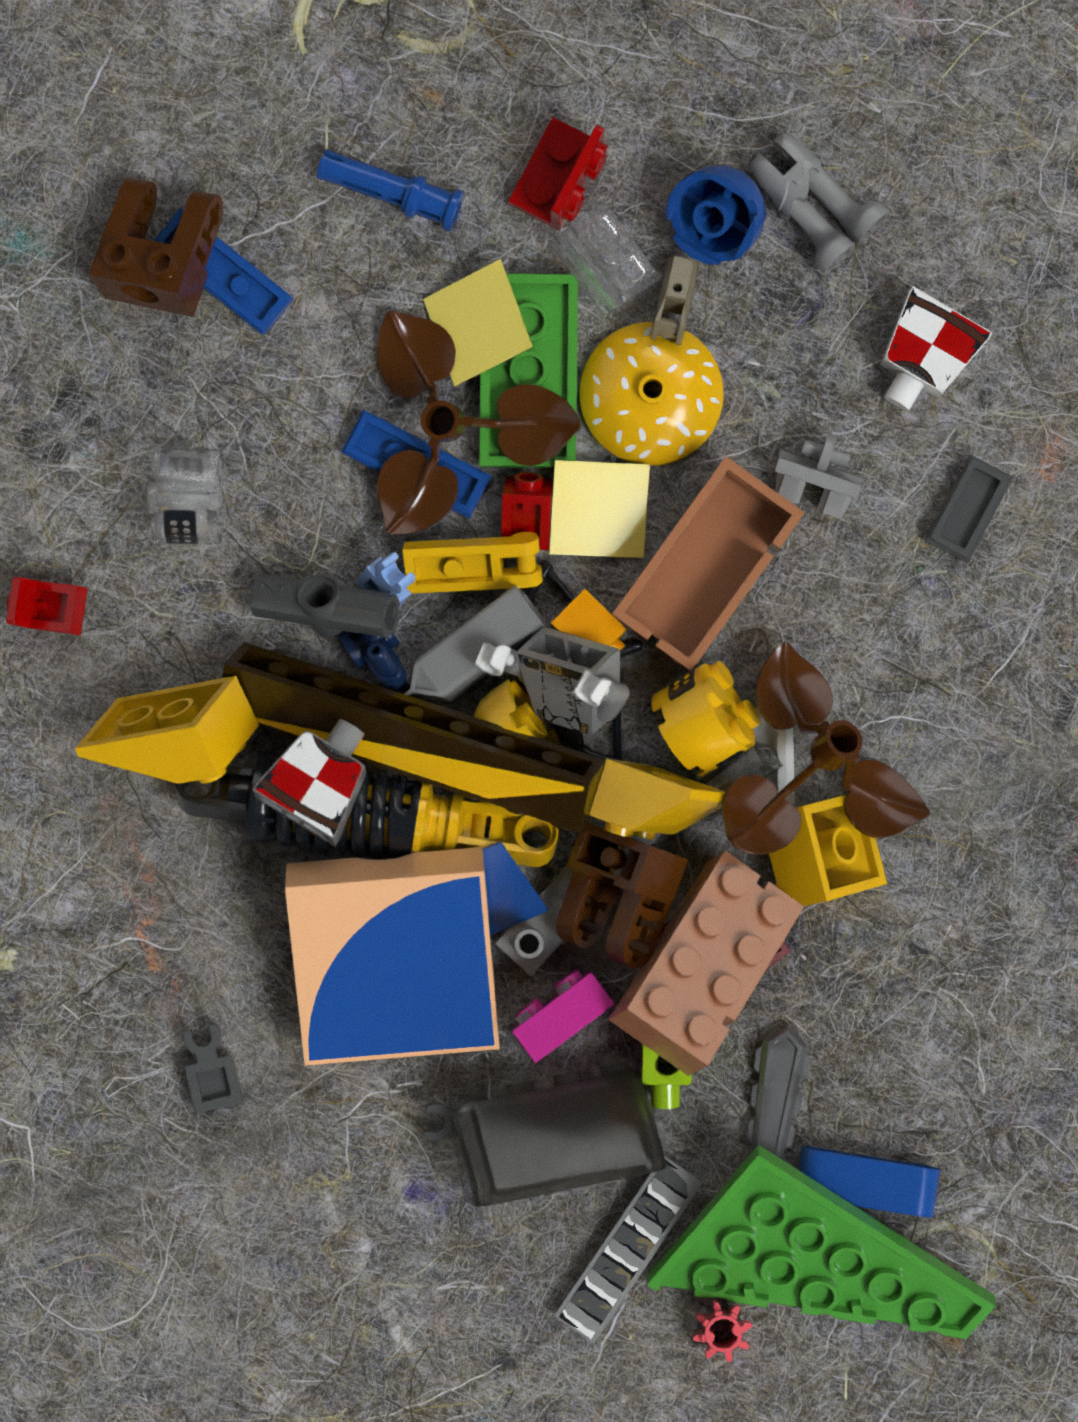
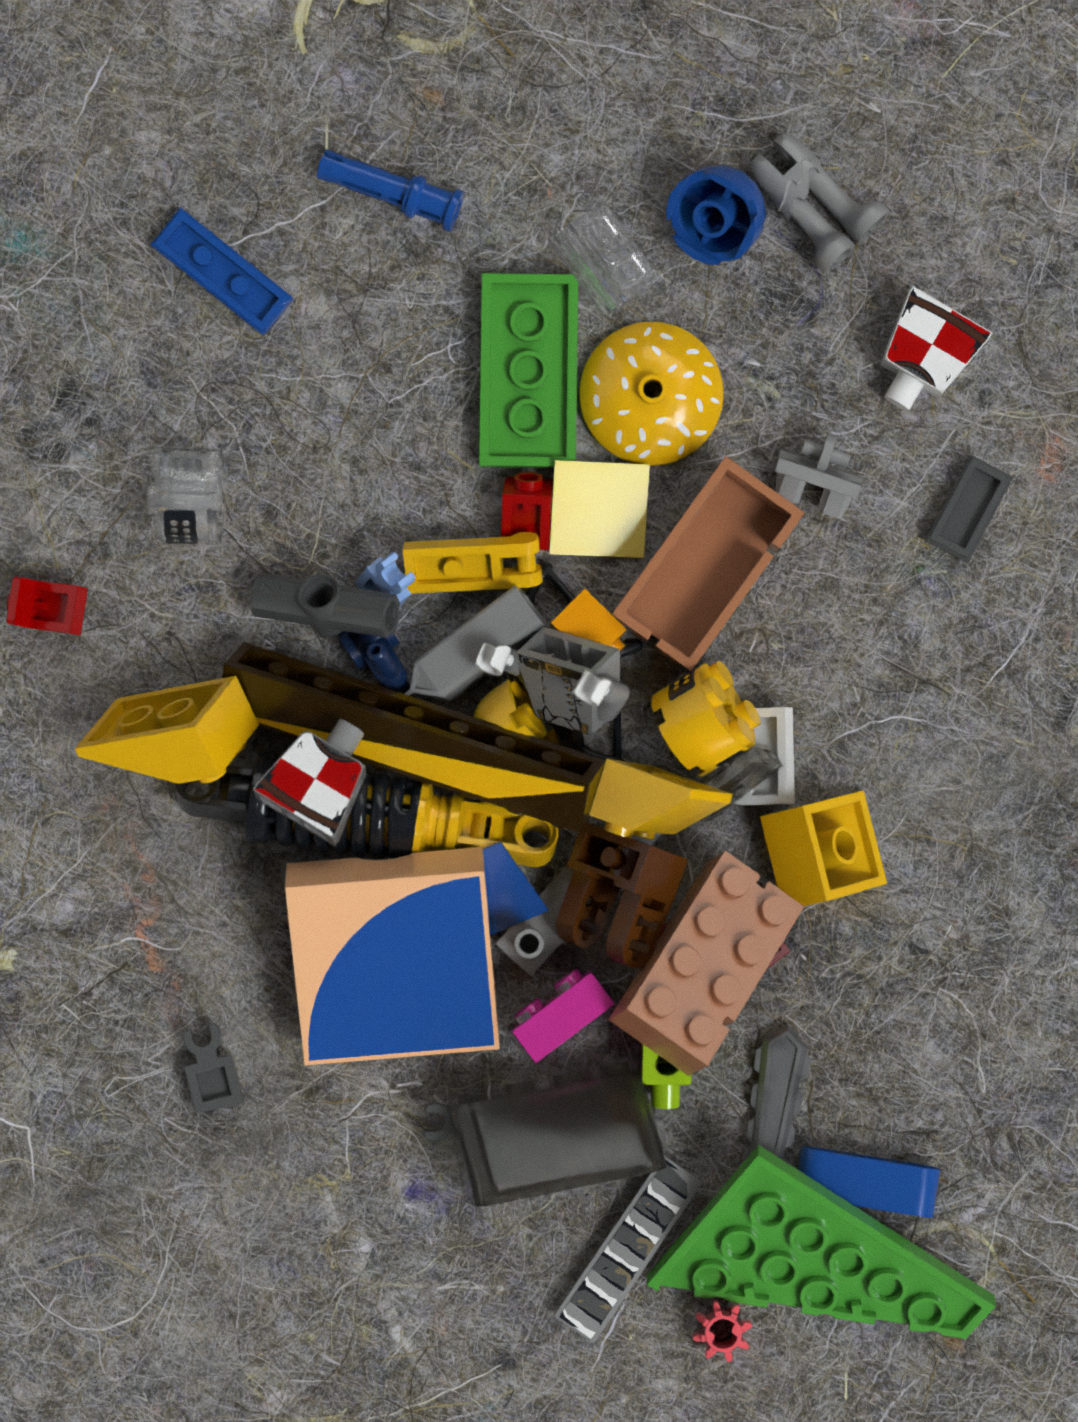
(150, 271): reddish brown brick -> none
(377, 440): blue tile -> none
(418, 491): reddish brown plant -> none
(481, 320): light yellow piece -> none
(557, 171): red bracket -> none
(675, 297): dark tan bar -> none
(878, 799): reddish brown plant -> none

